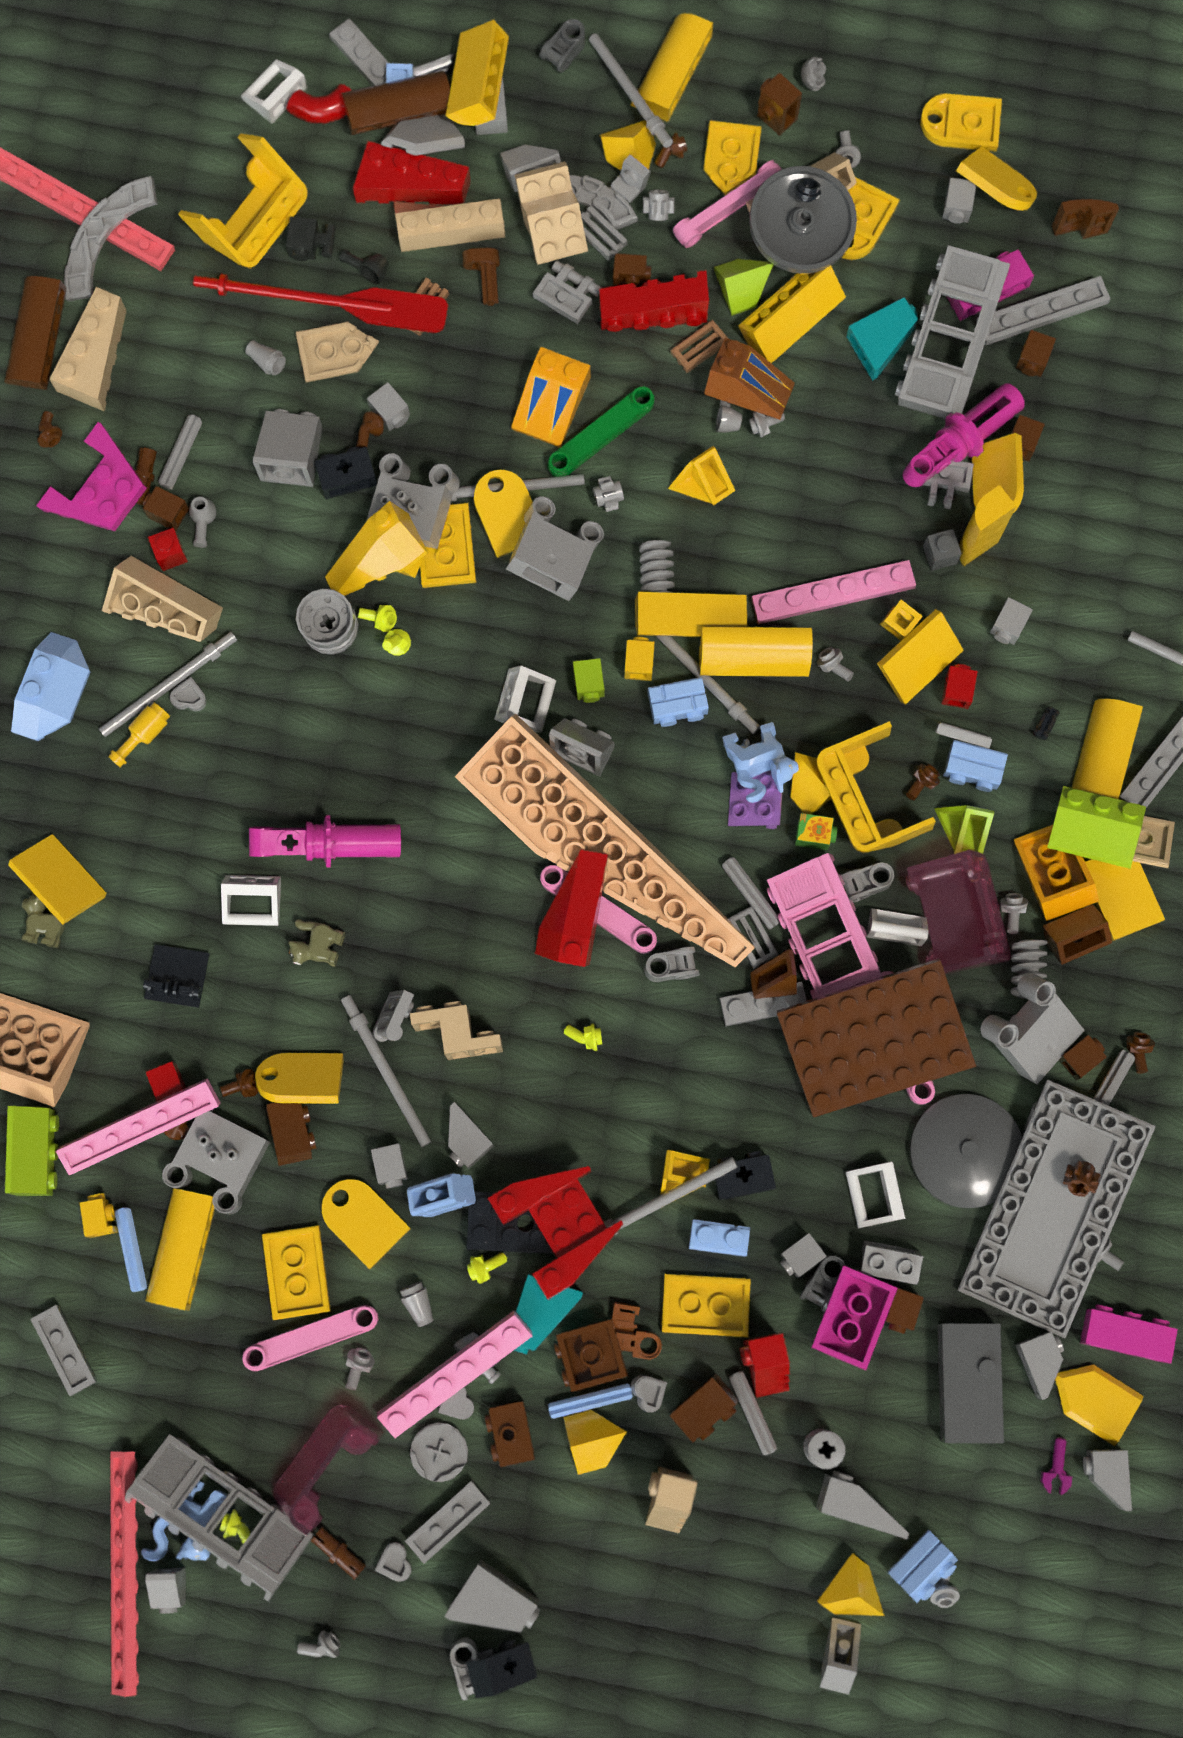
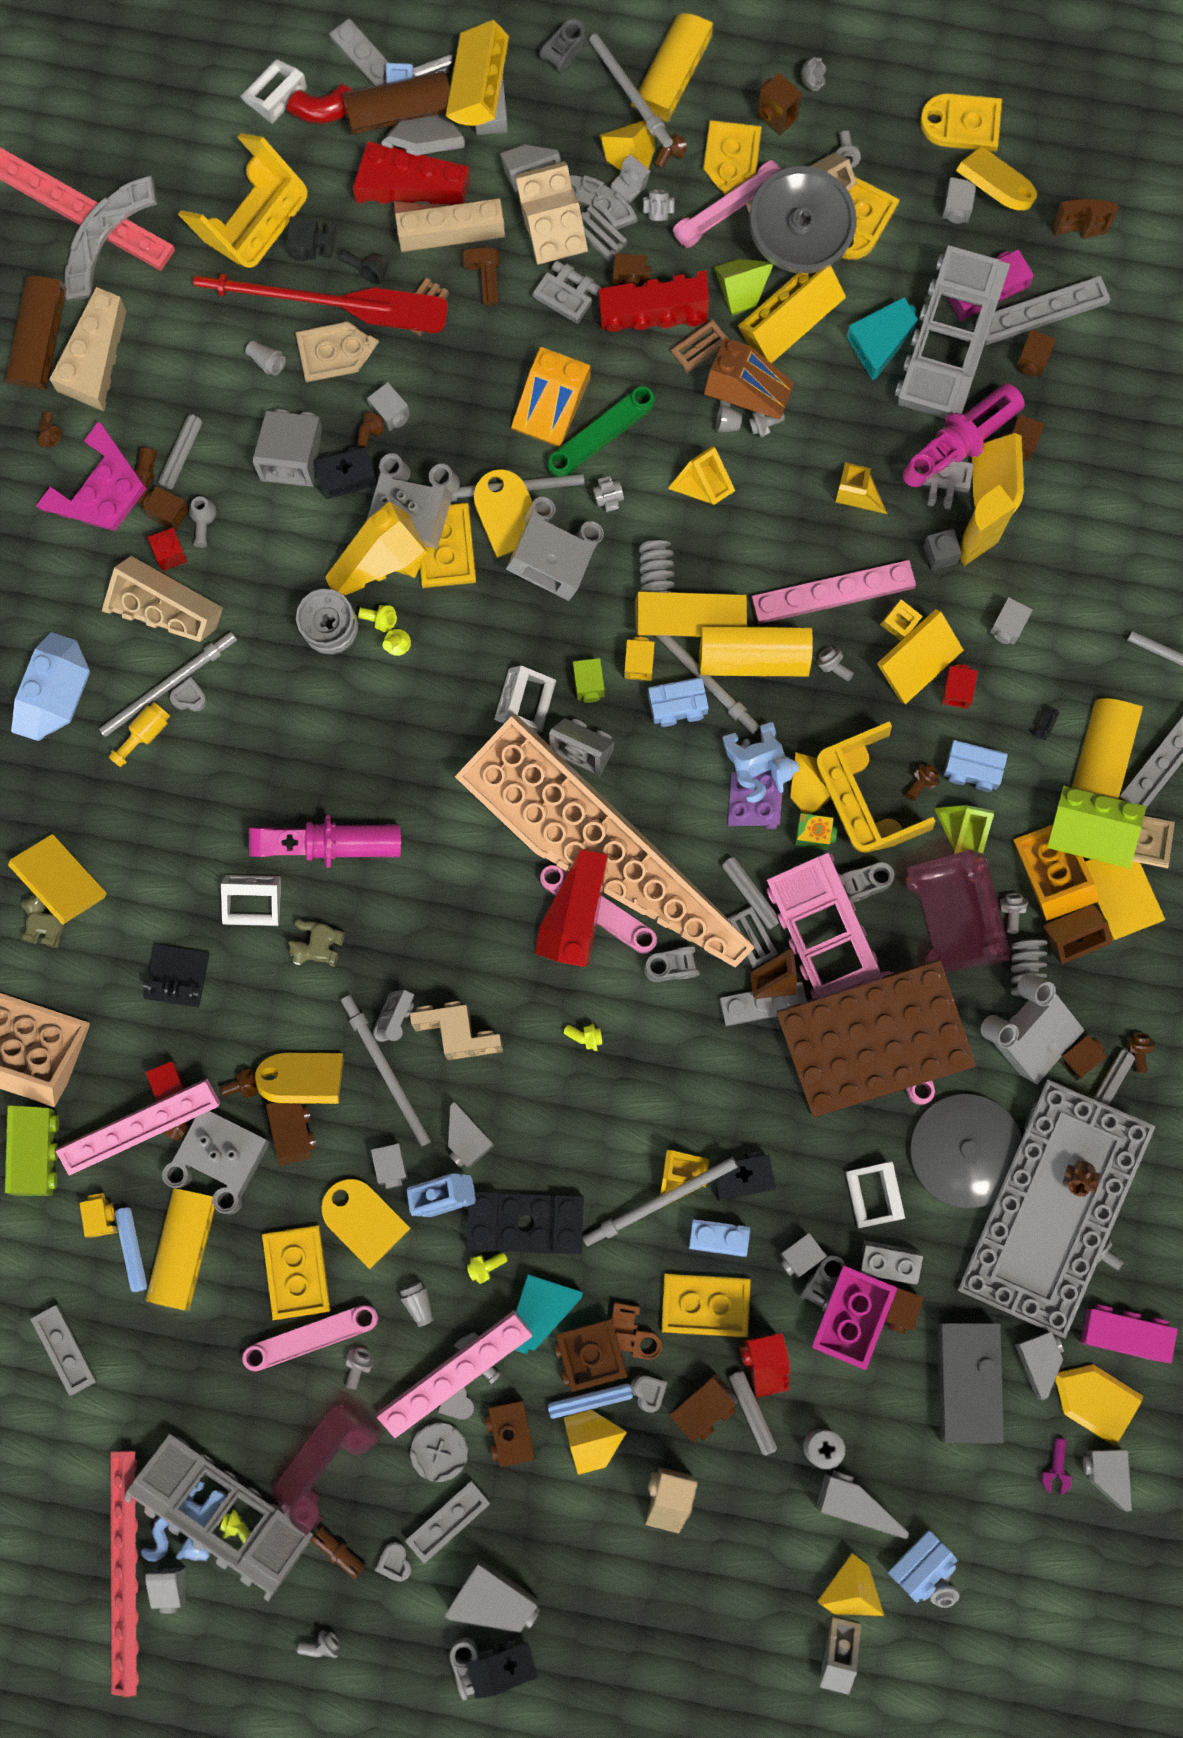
(565, 1220): red wedge -> none
(808, 189): black plate -> none
(859, 489): none -> yellow slope
(897, 927): white tile -> none
(963, 734): light grey tile -> none

